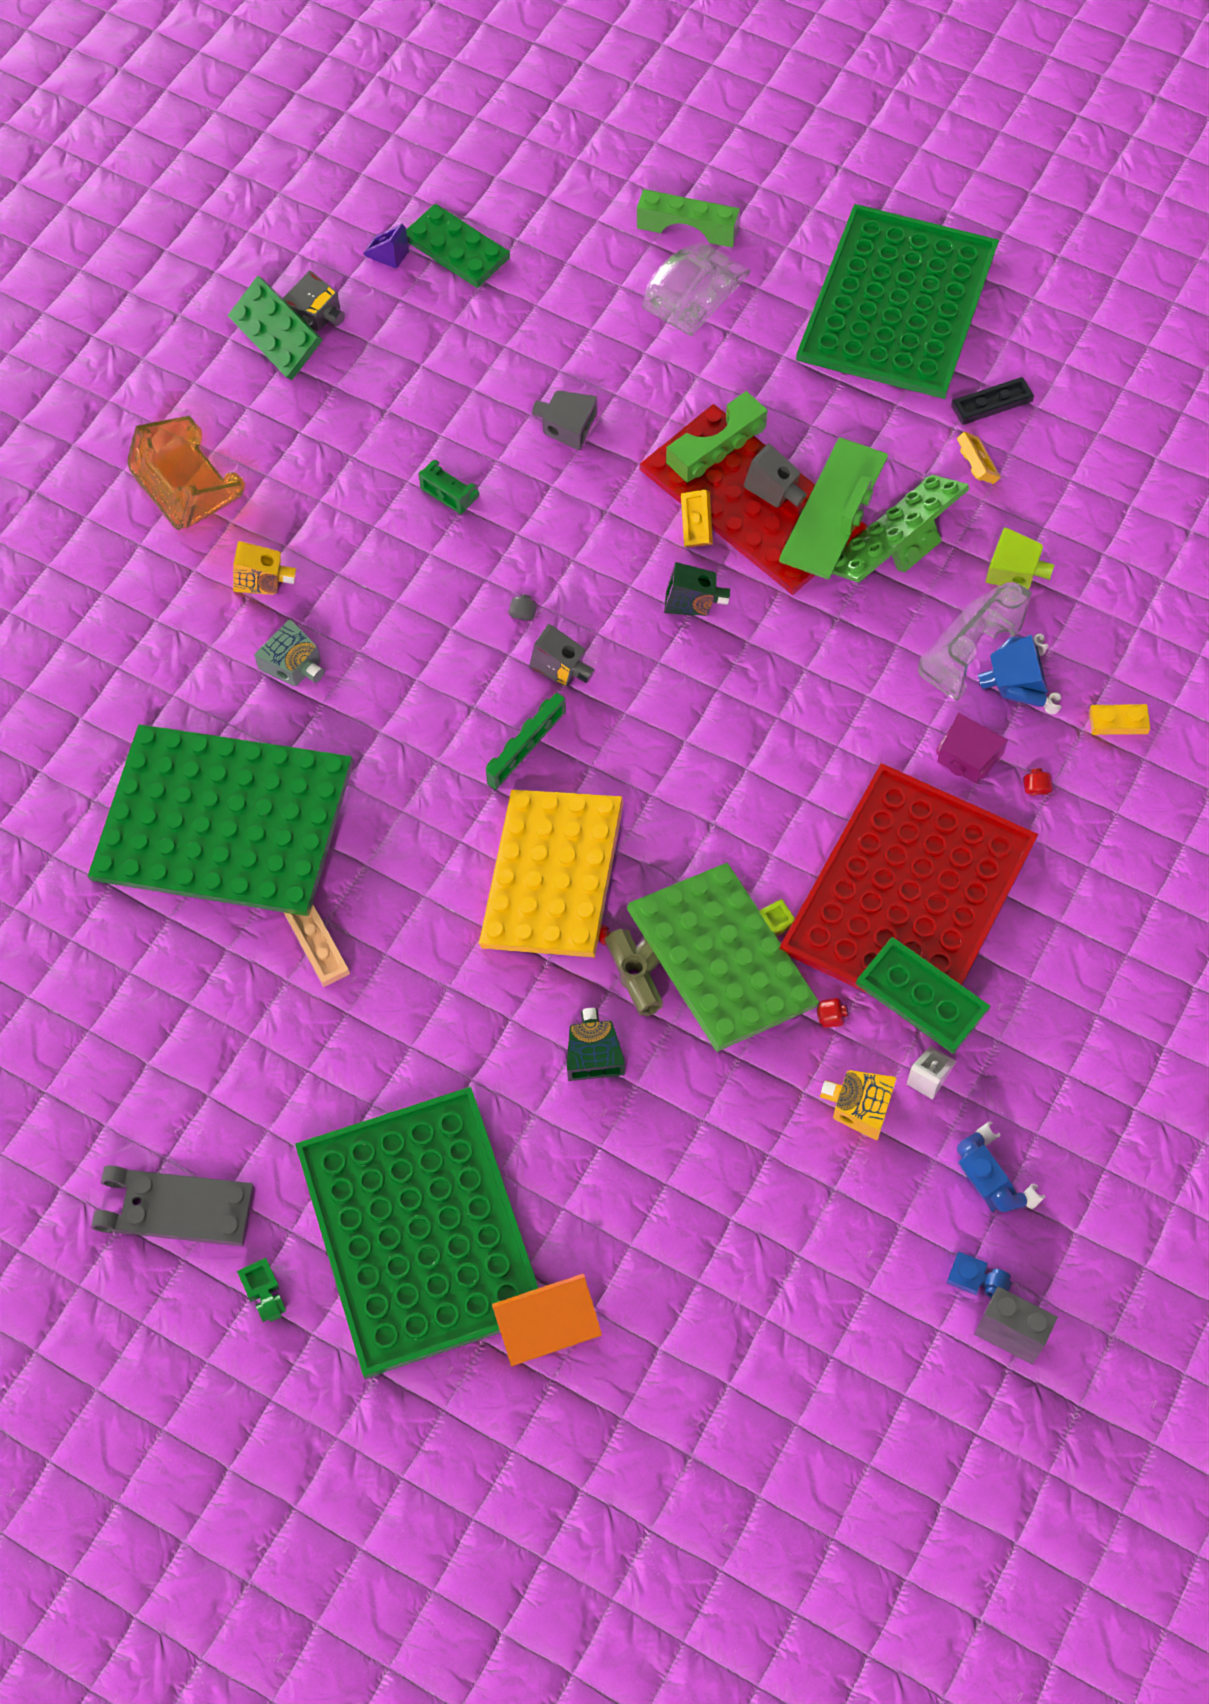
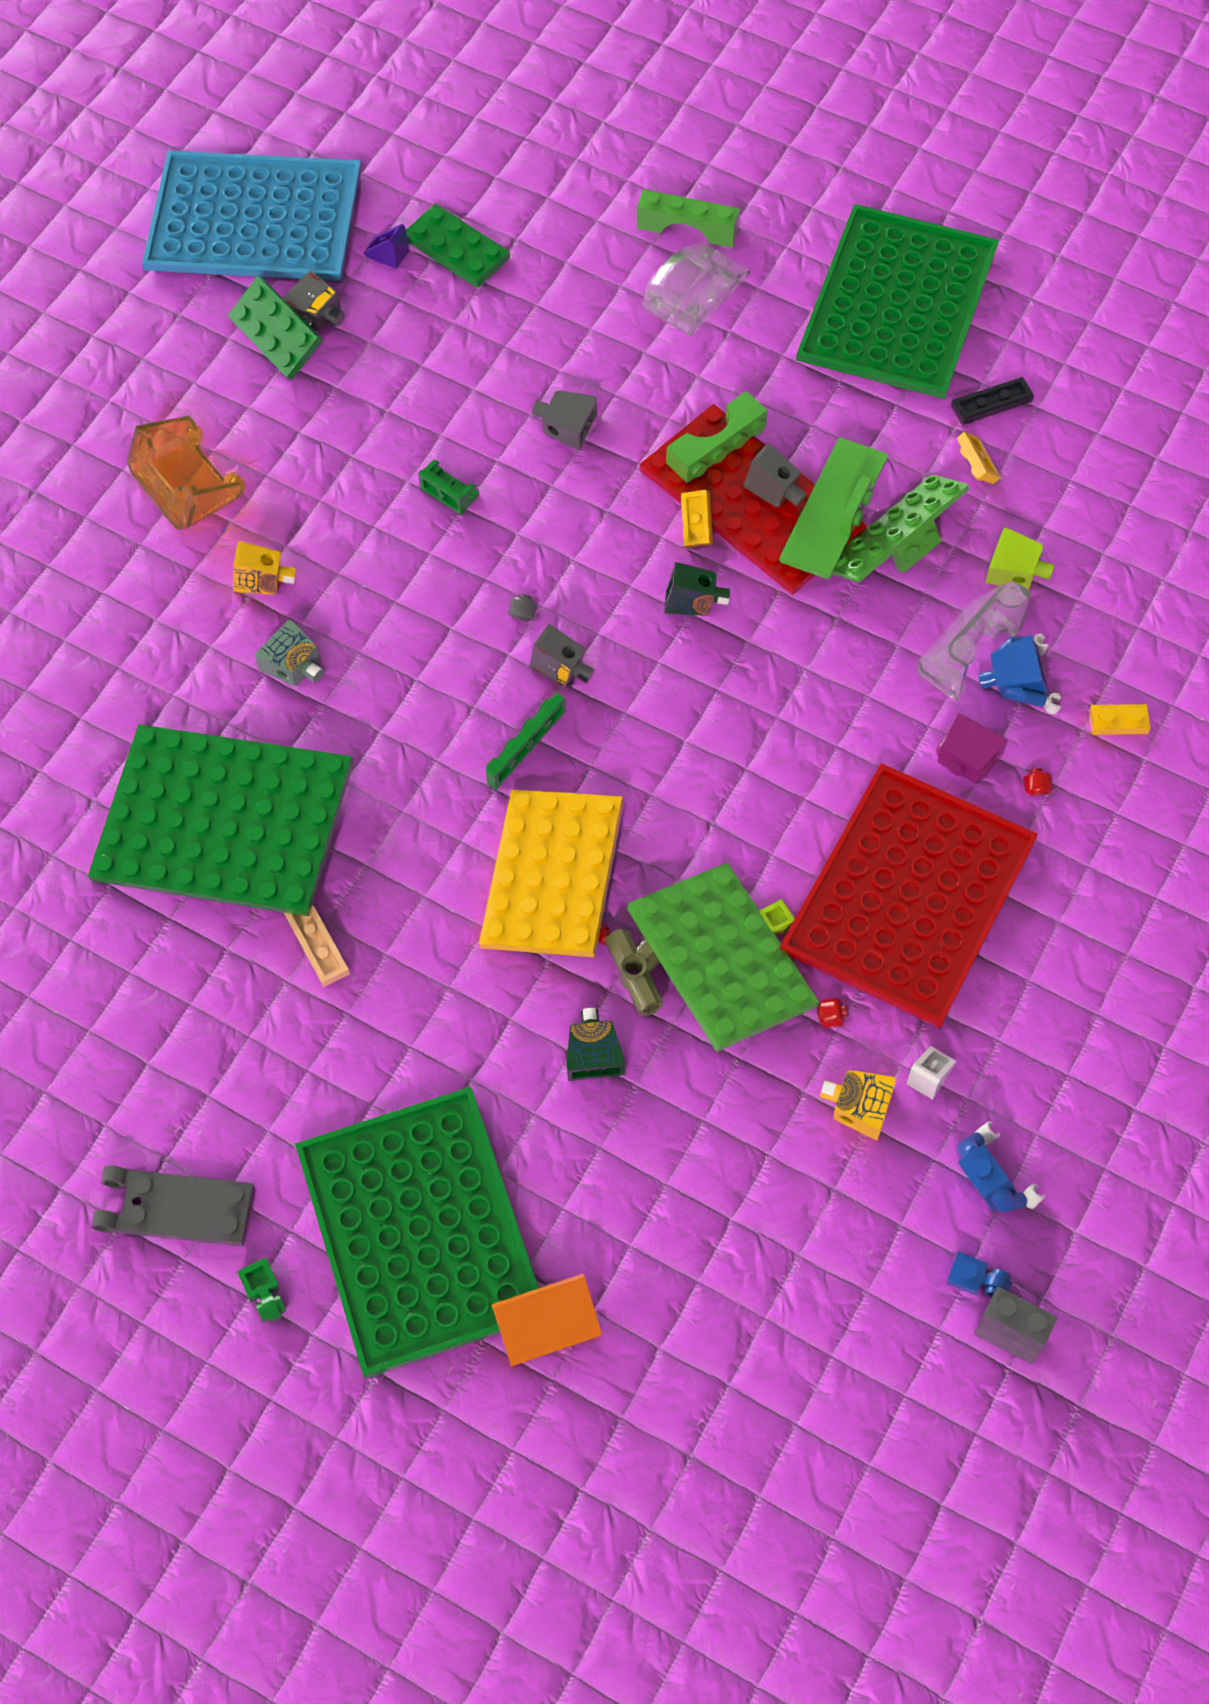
(252, 215): none -> dark azure plate
(923, 995): green plate -> none

